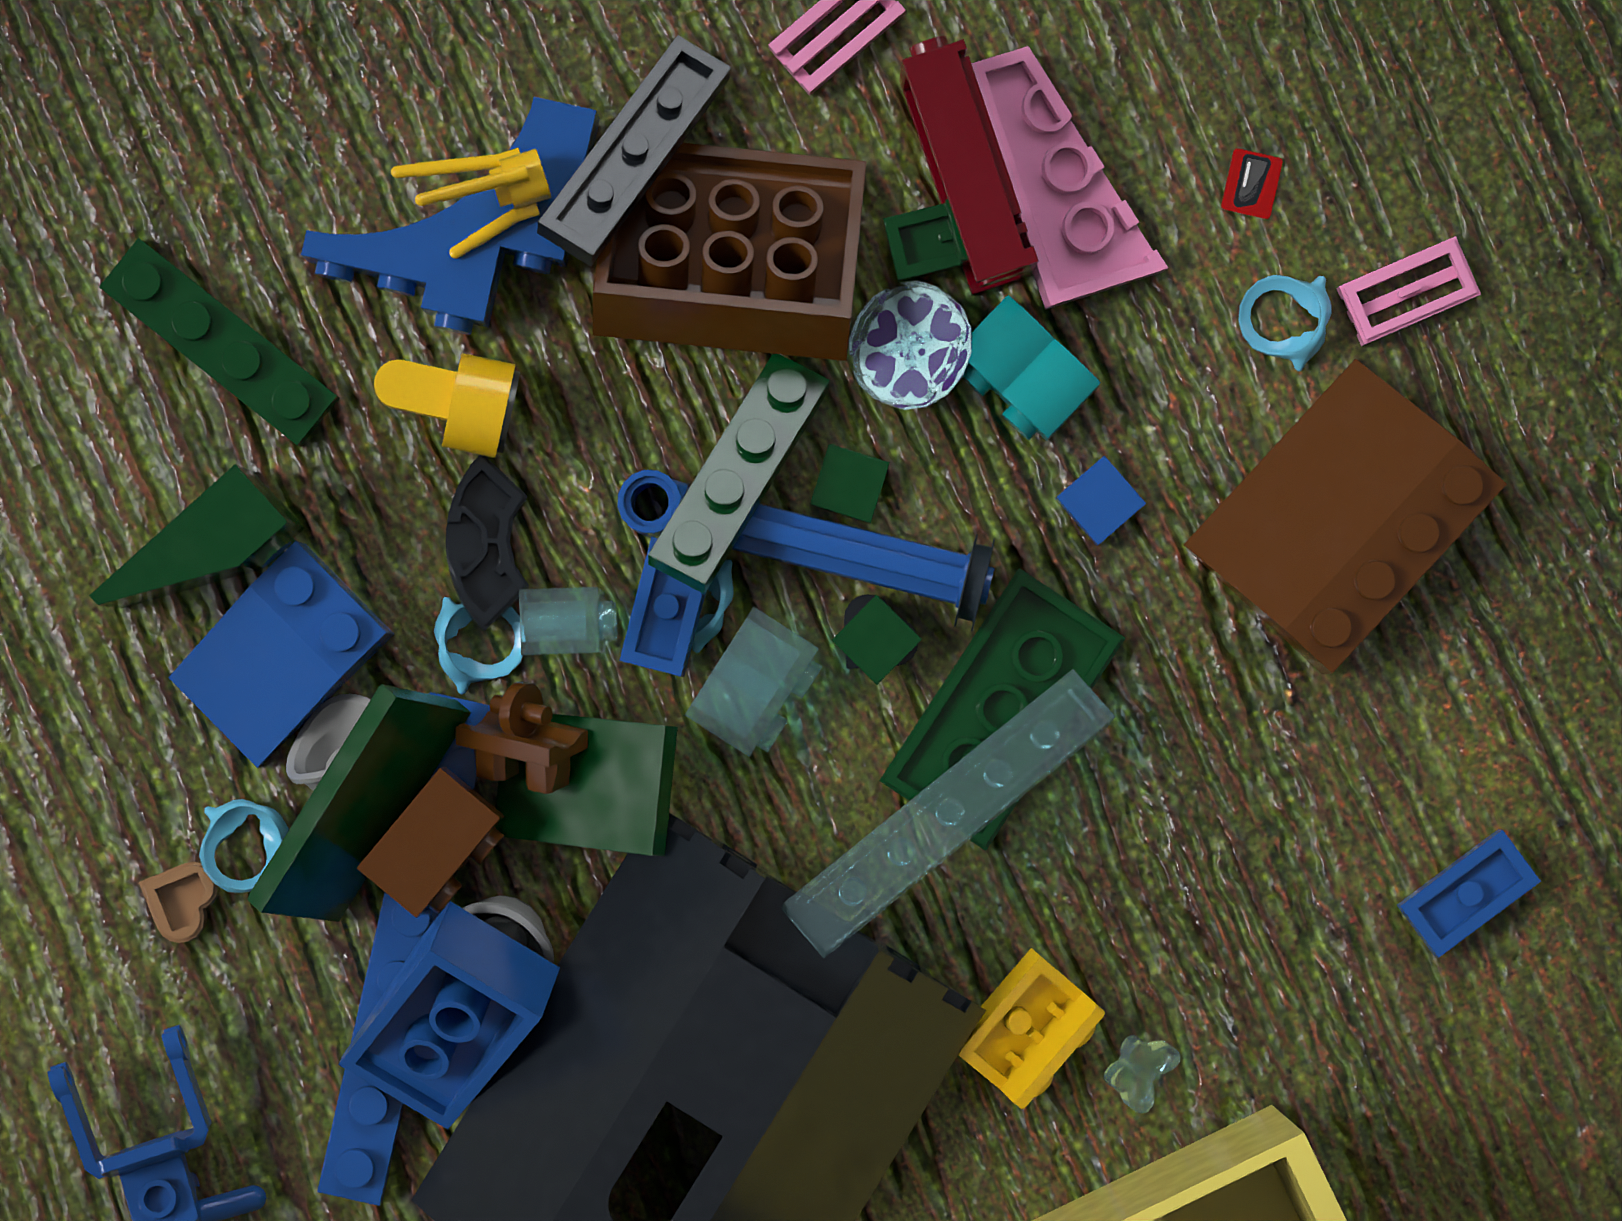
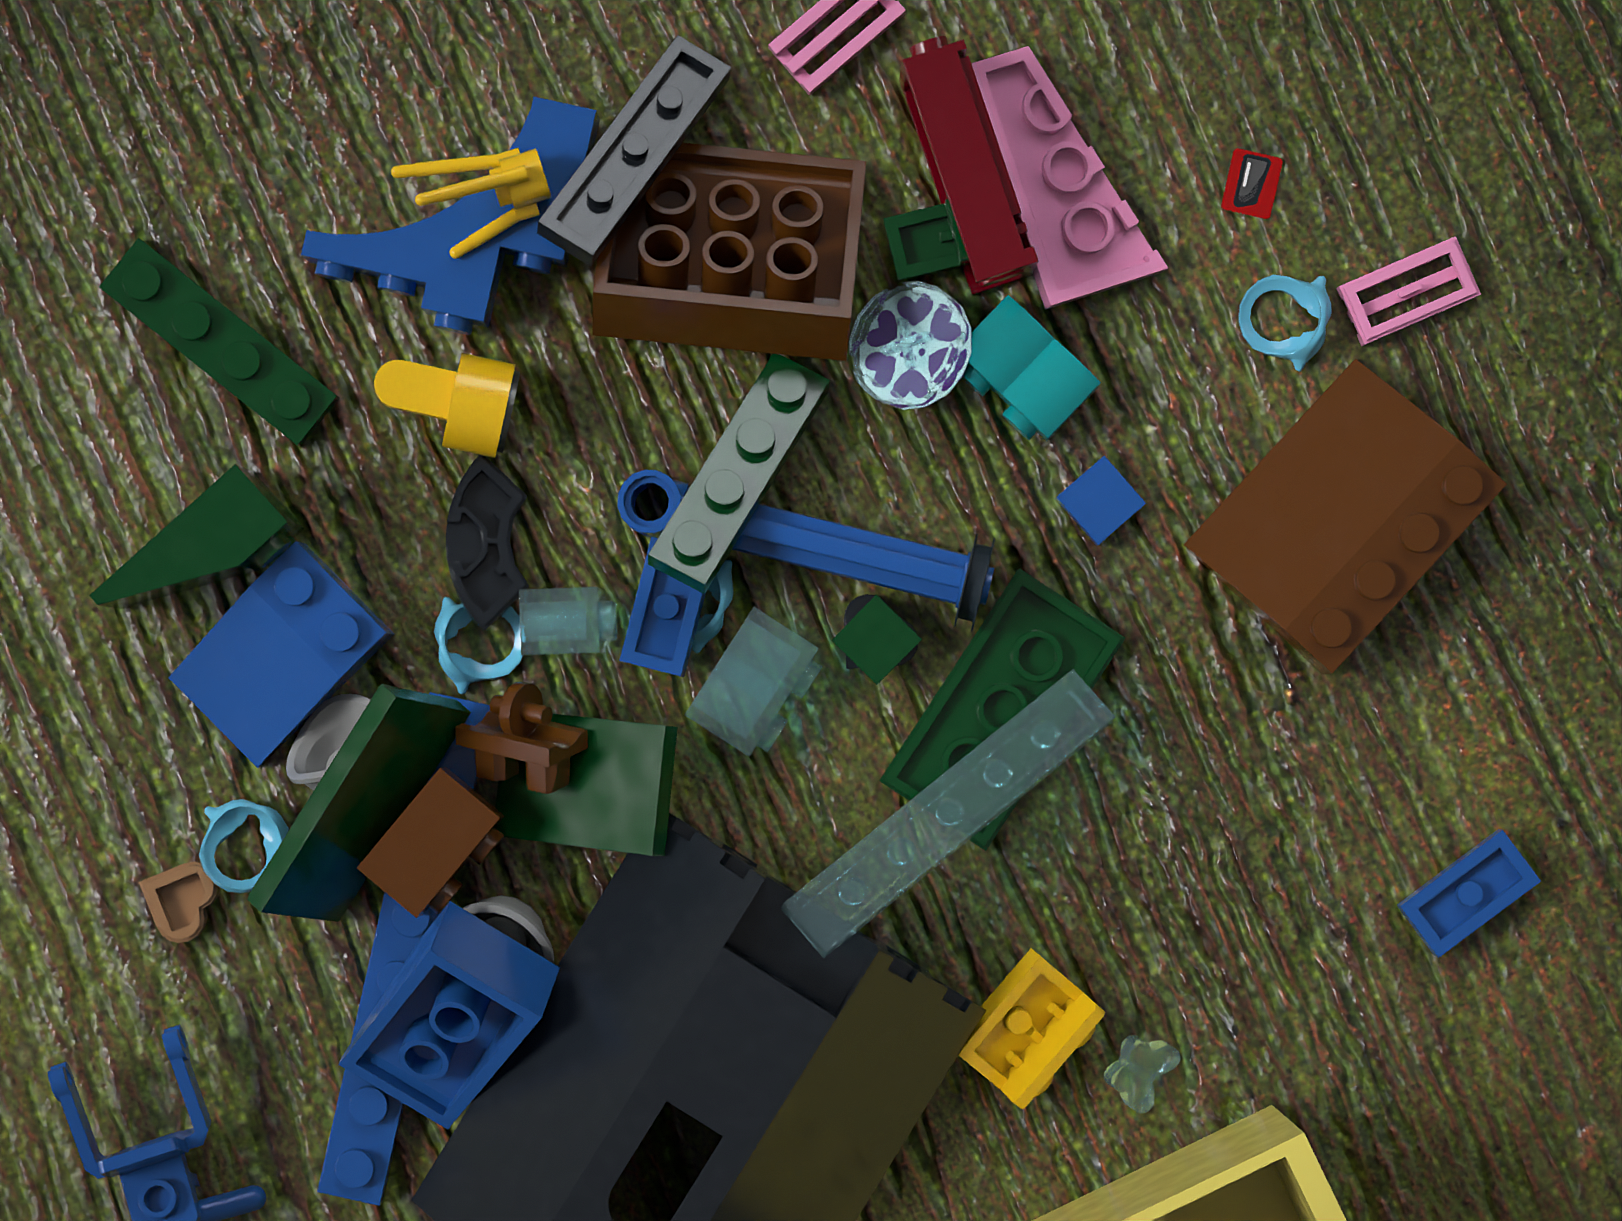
(849, 483): dark green tile -> none

